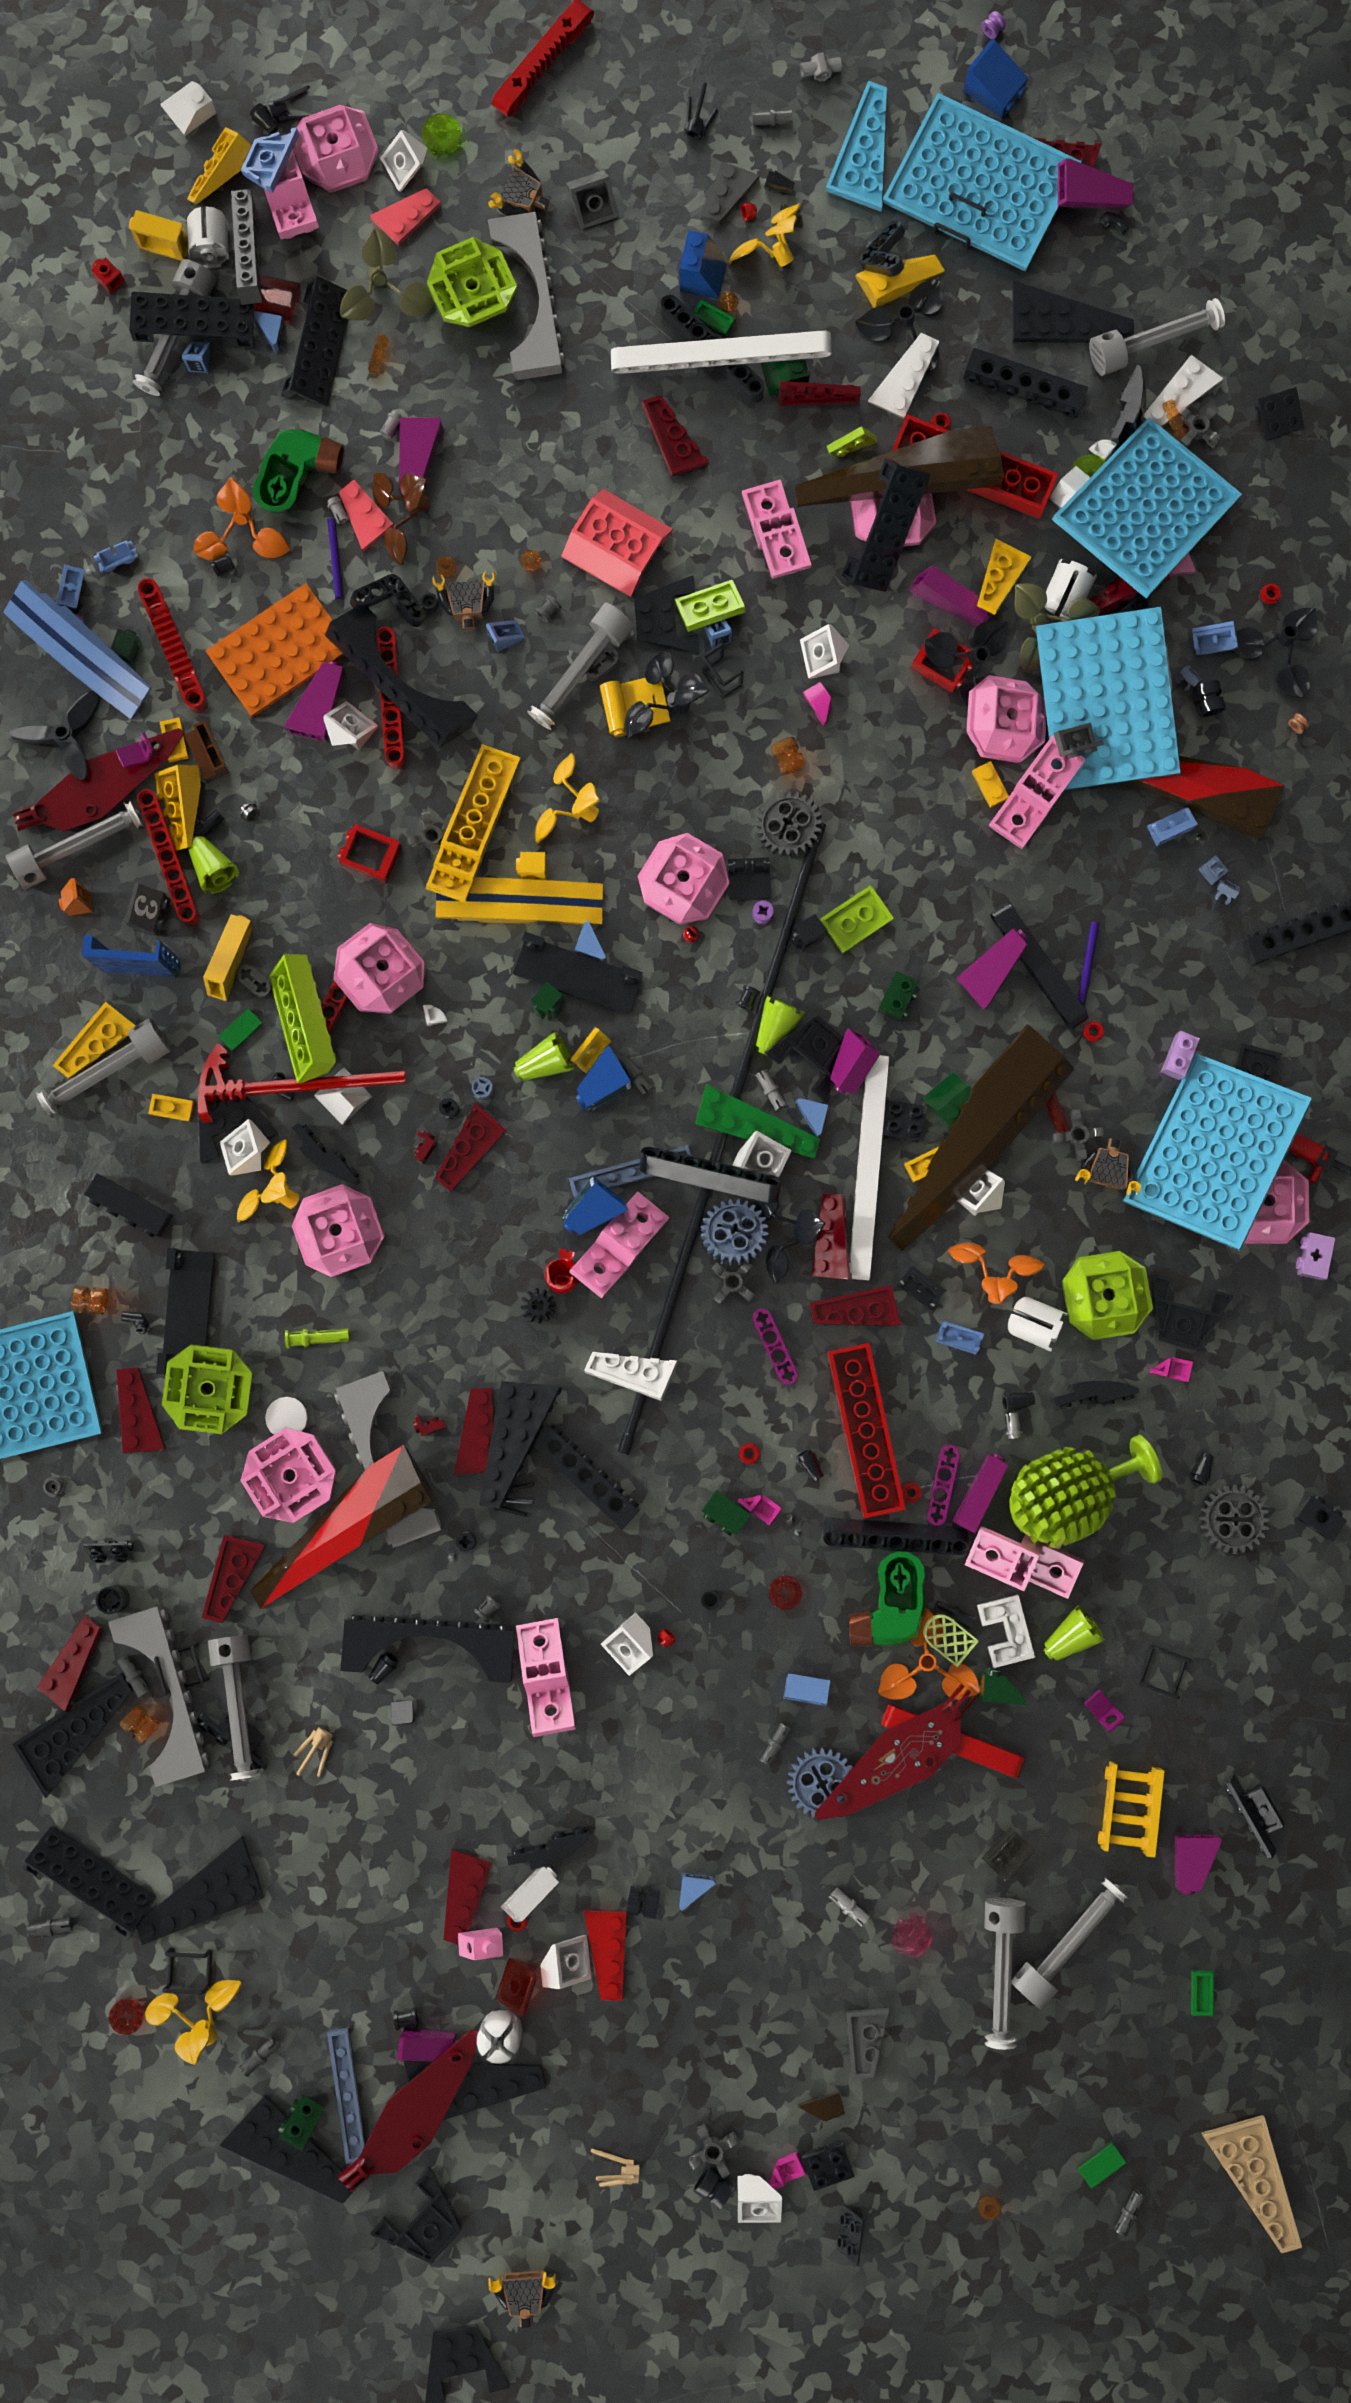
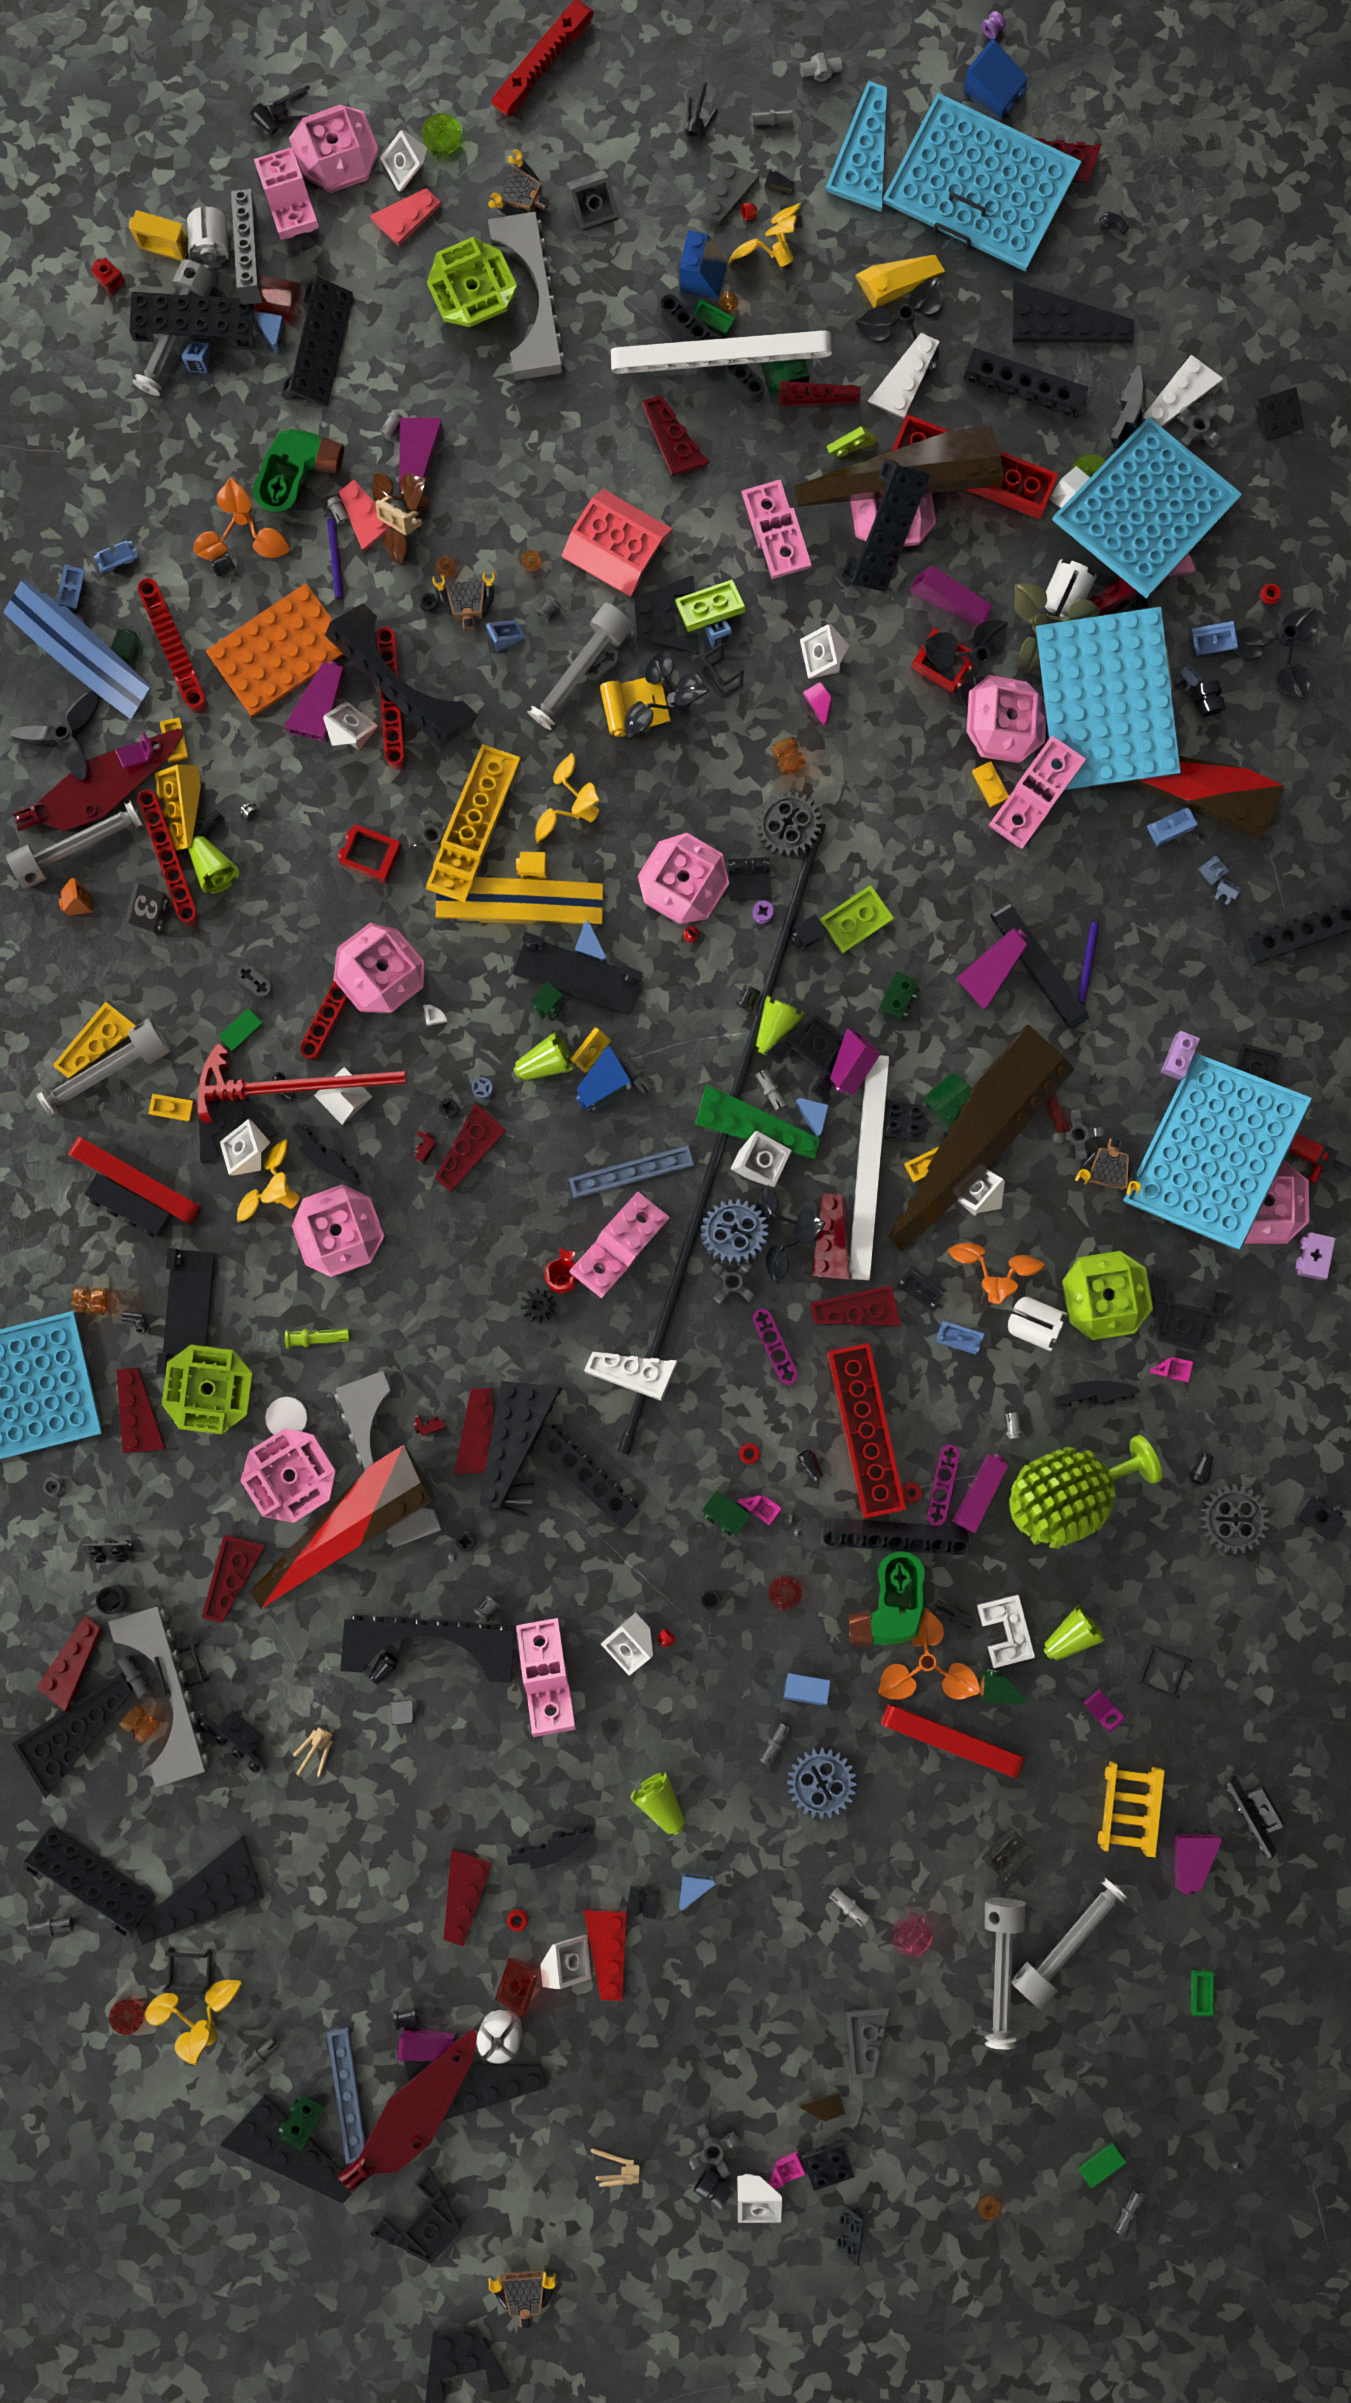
(134, 1180): none -> red beam
(161, 963): blue panel -> none
(189, 107): white slope -> none
(206, 752): reddish brown piece -> none
(226, 162): yellow wedge -> none
(227, 957): yellow slope -> none
(235, 1699): light grey piece -> none
(268, 158): medium blue wing -> none
(302, 1017): lime slope -> none
(376, 252): olive plant -> none
(378, 354): clear orange axle -> none
(388, 591): black beam -> none
(396, 517): none -> tan hinge
(484, 1944): bright pink torso -> none
(530, 1893): white window -> none
(592, 1207): blue slope -> none
(660, 1803): none -> lime cone
(710, 1174): beam -> none
(876, 255): black beam -> none
(900, 1758): dark red wing -> none
(942, 417): red plate -> none
(966, 1651): yellowish green window -> none
(1002, 573): yellow wing -> none
(1017, 1400): black cone -> none
(1024, 1562): bright pink bracket -> none
(1076, 739): dark grey bracket -> none
(1091, 188): magenta slope -> none
(1098, 1027): red plate -> none
(1103, 448): white tile -> none
(1111, 351): light grey piece -> none
(1174, 419): clear orange axle -> none
(1252, 2165): tan wing -> none
(1299, 723): nougat bush -> none

